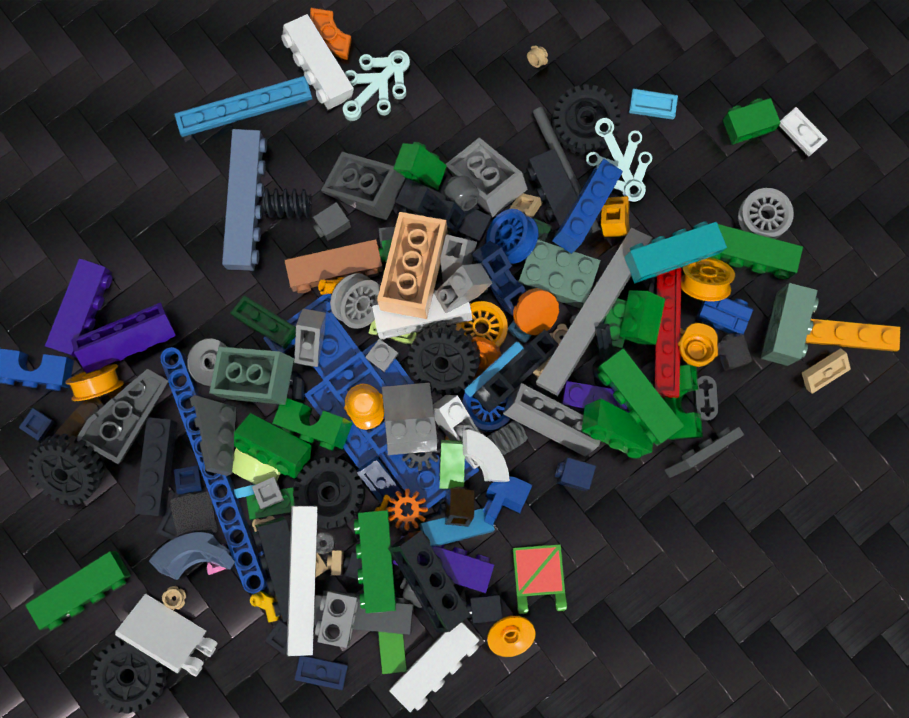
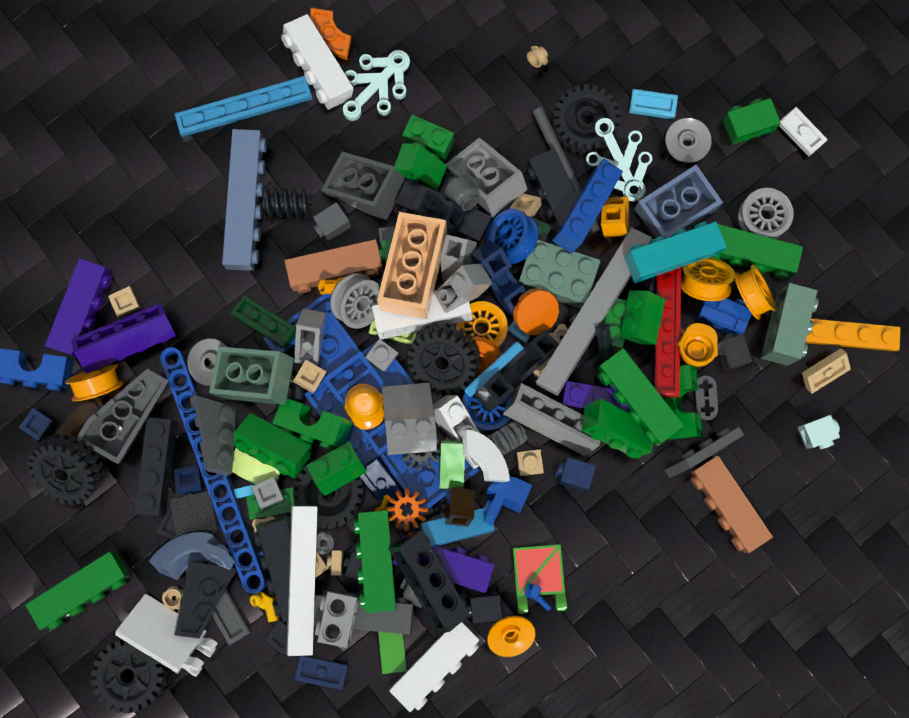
(124, 302): none -> tan plate
(200, 595): none -> black wing
(230, 619): none -> dark grey tile
(309, 376): none -> tan plate
(336, 468): none -> green brick
(432, 136): none -> green brick
(530, 462): none -> tan plate
(533, 591): none -> blue hand
(678, 204): none -> sand blue brick
(695, 133): none -> light grey dish
(730, 504): none -> nougat brick
(755, 292): none -> light orange wheel
(820, 432): none -> light aqua brick

